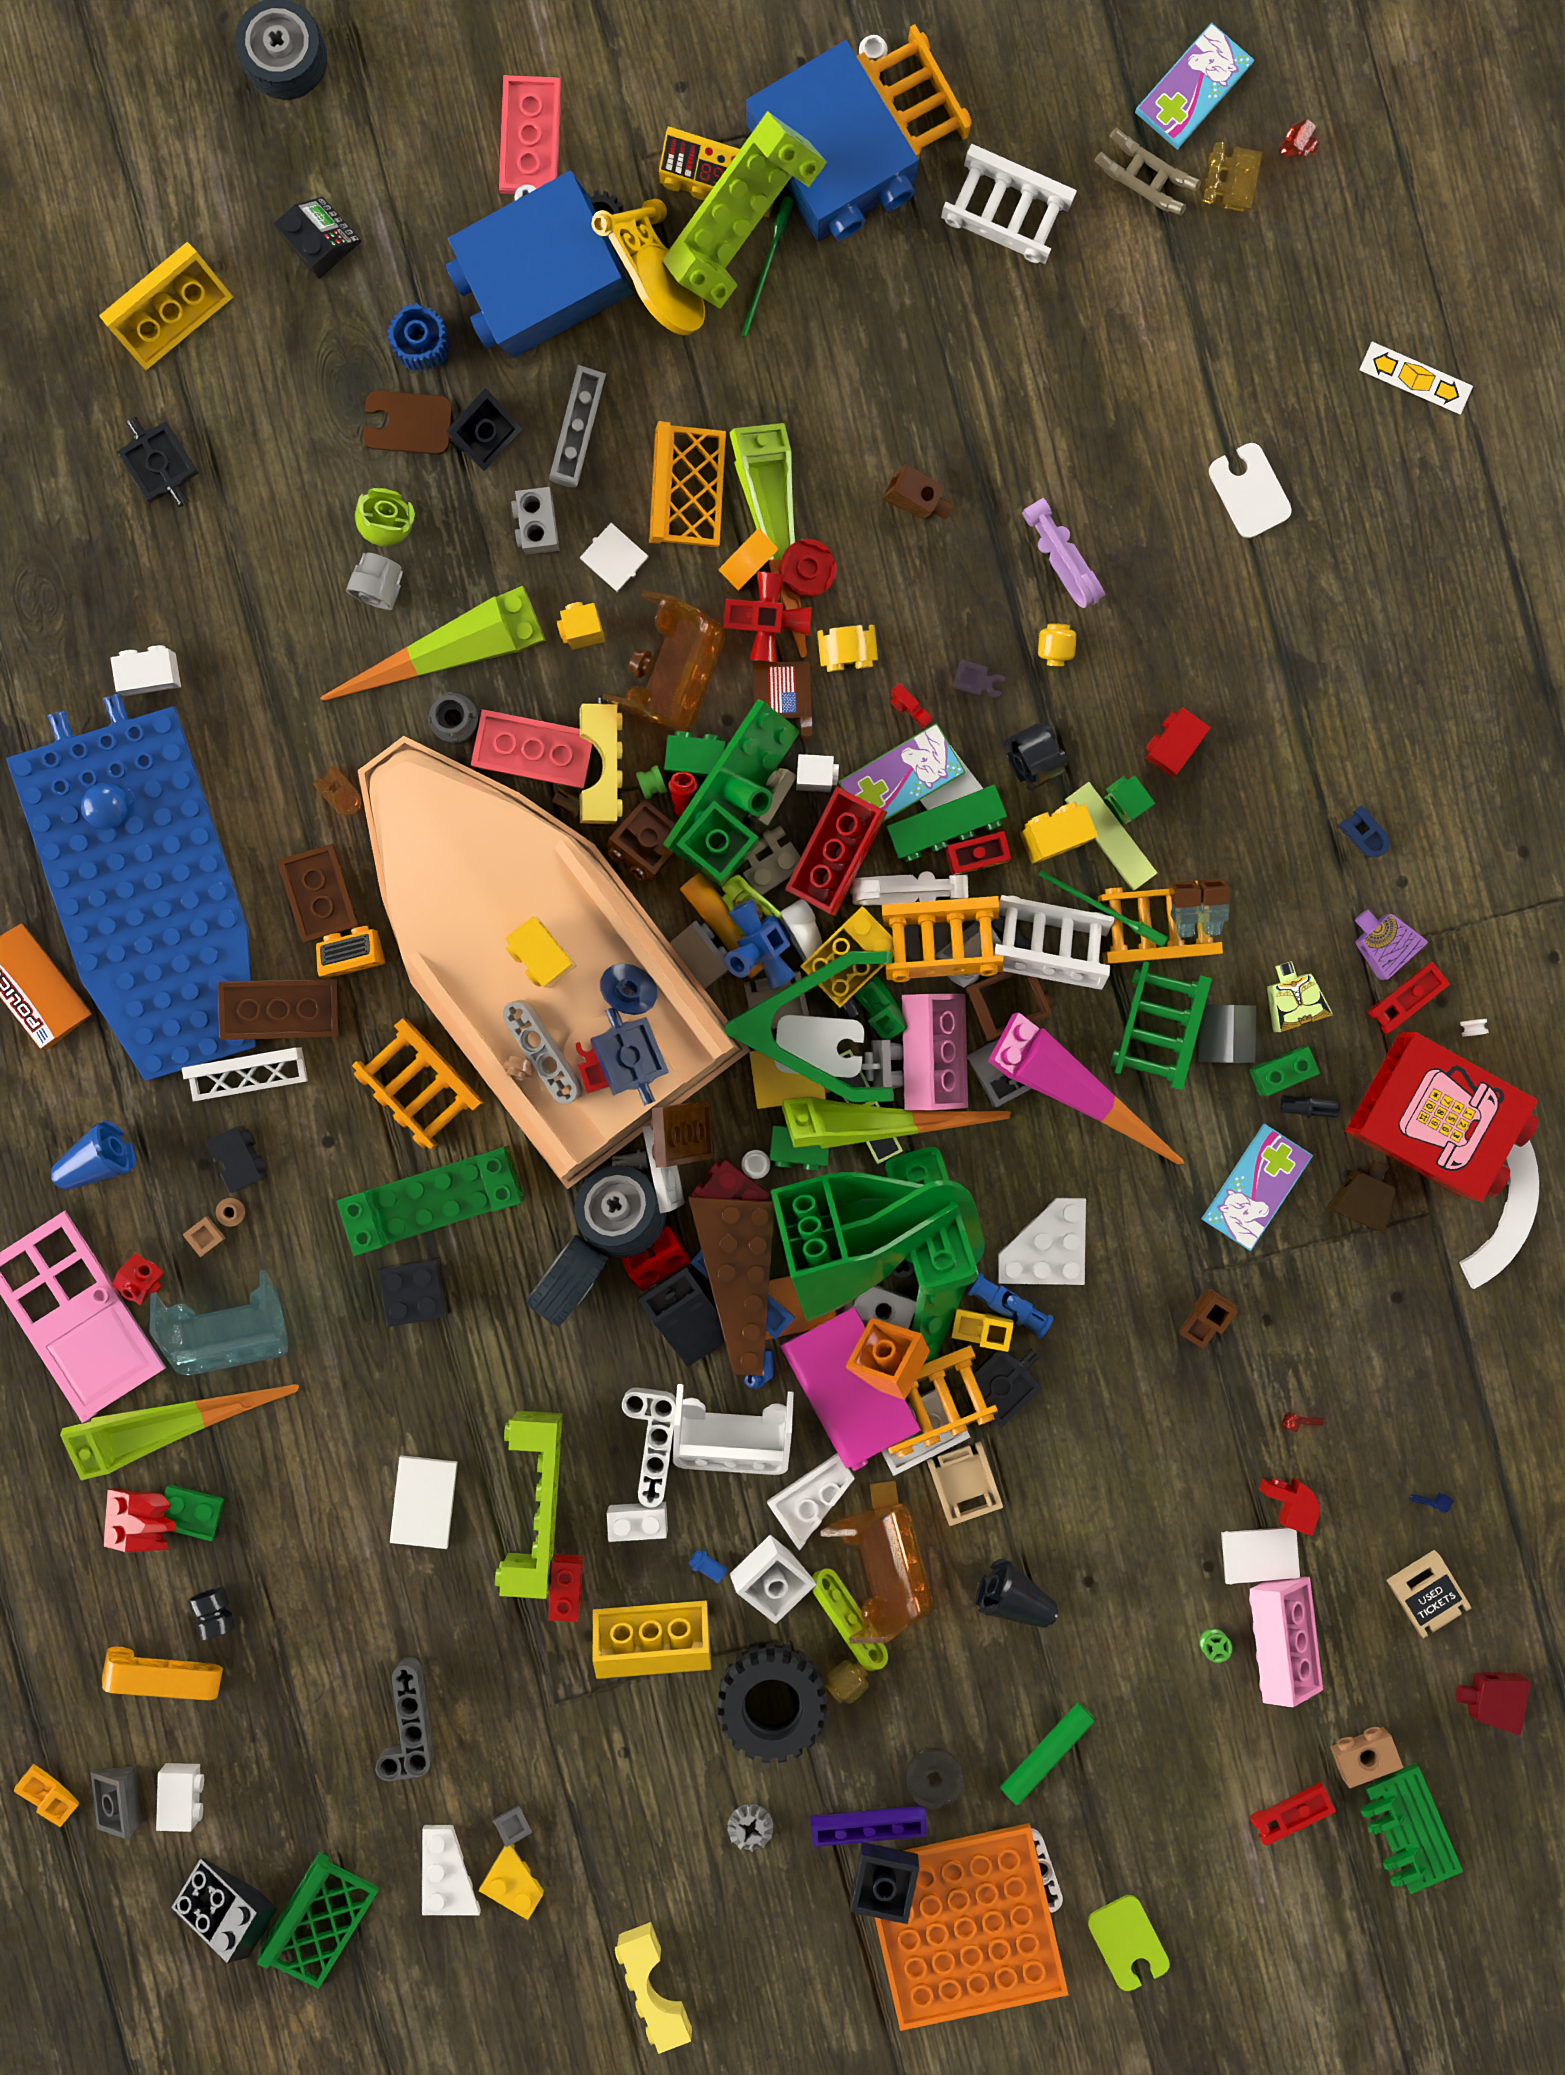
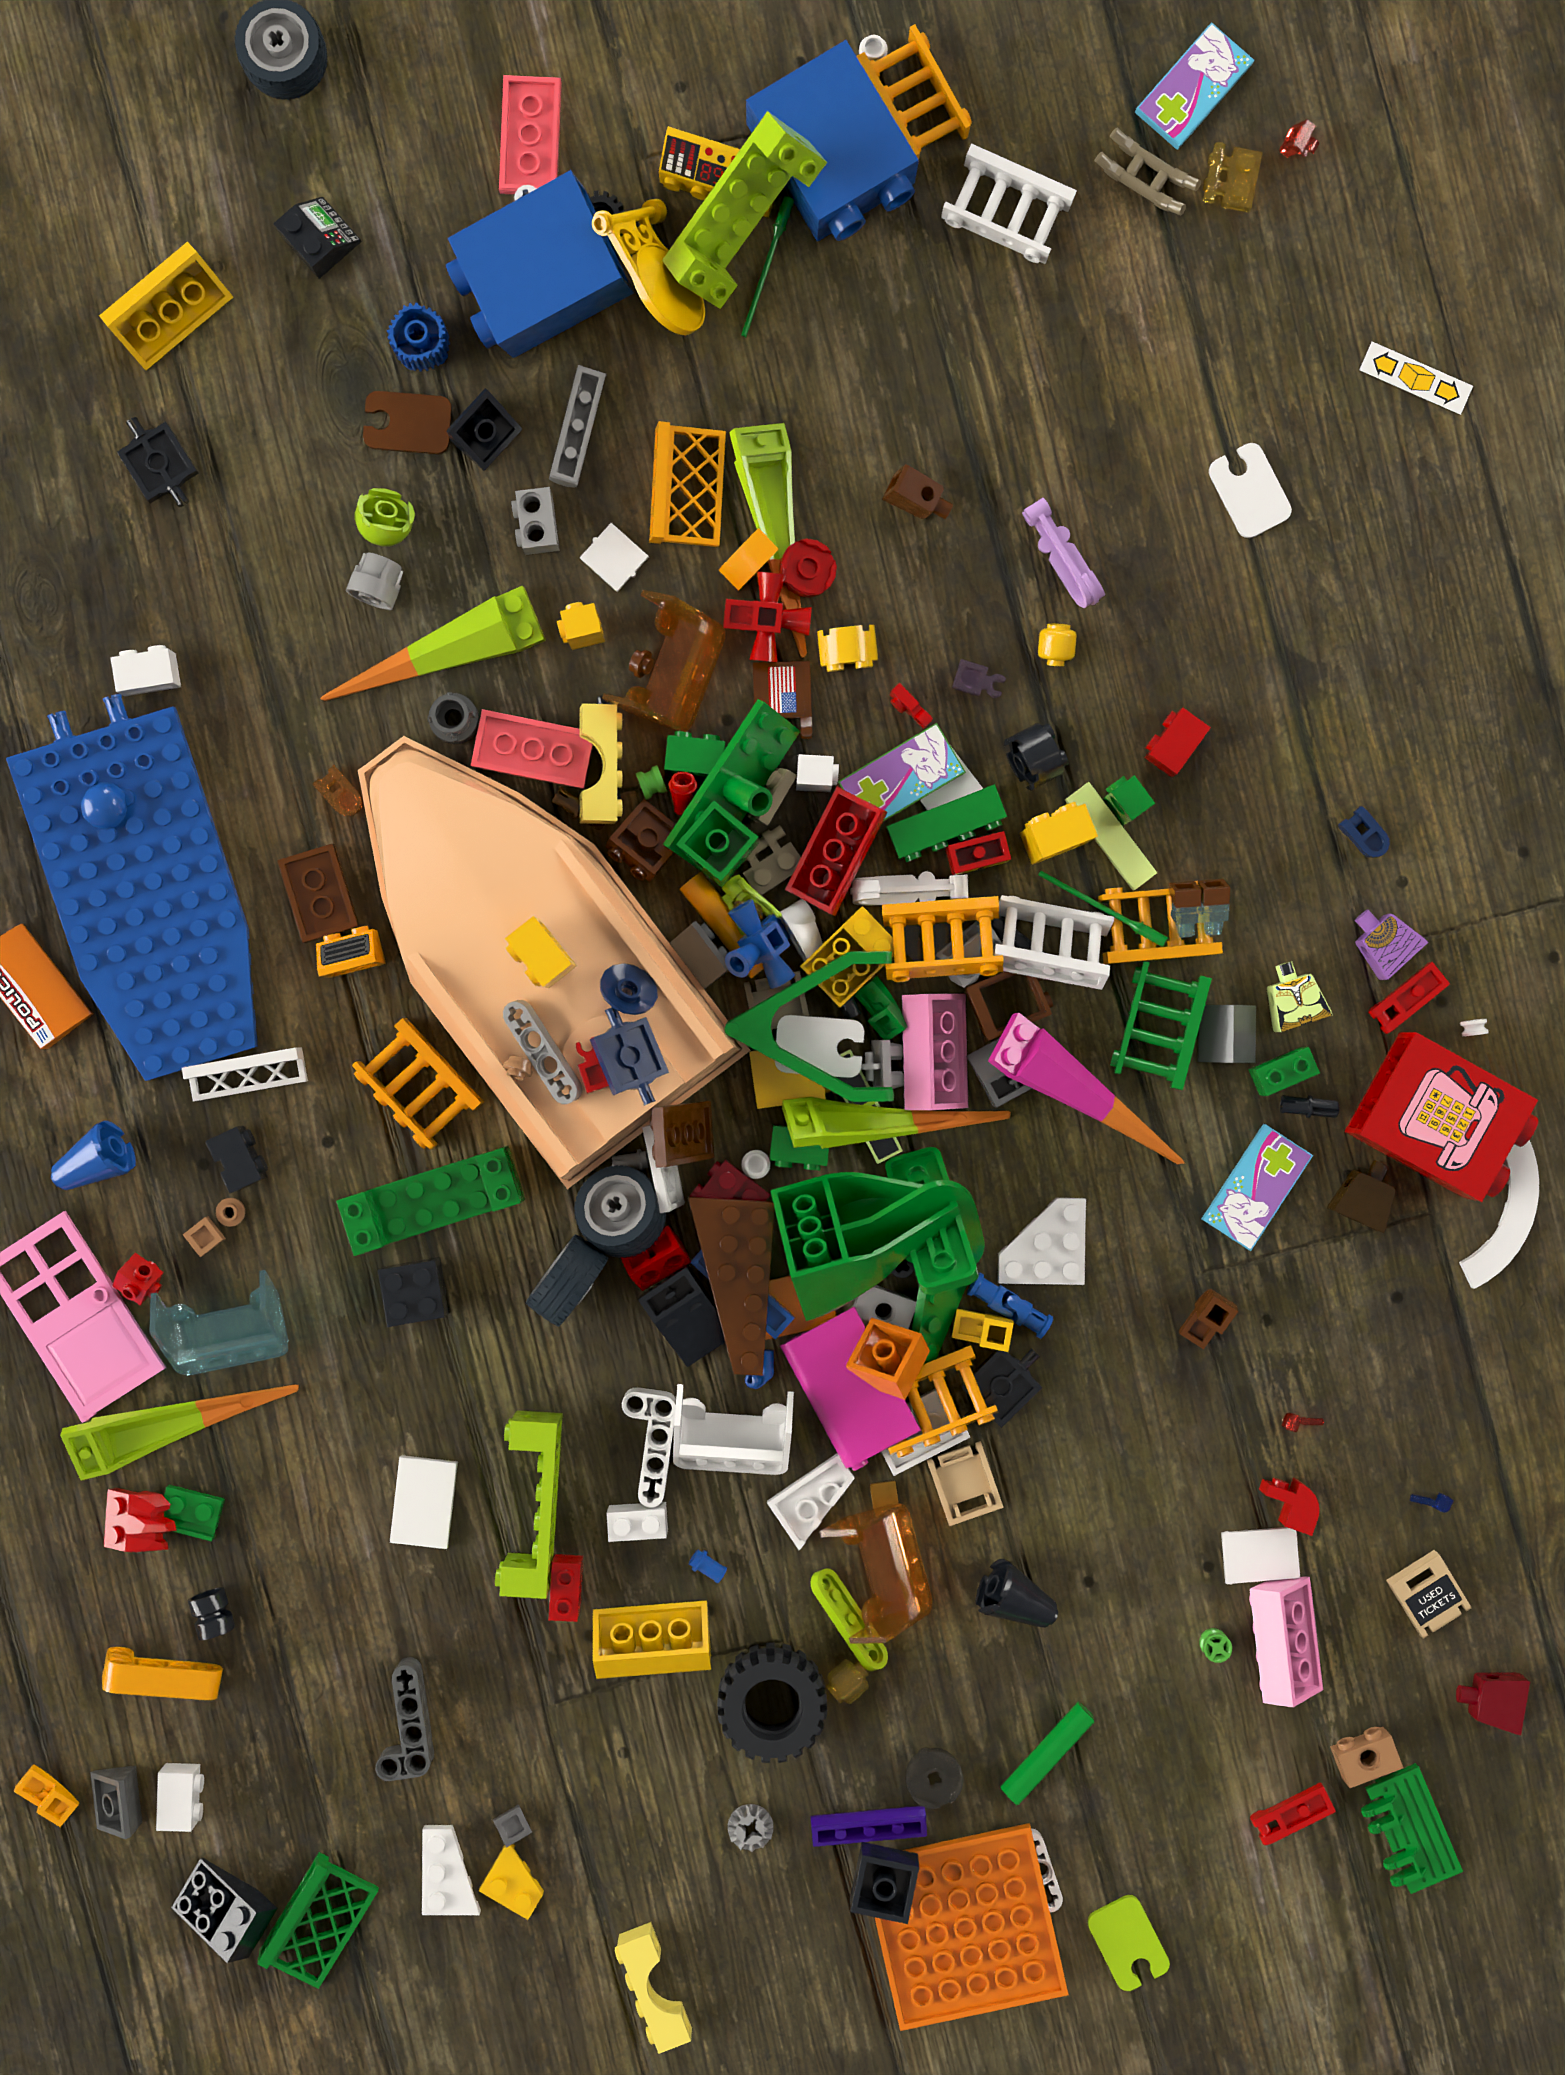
(277, 1009): reddish brown plate -> none
(772, 1579): white slope -> none

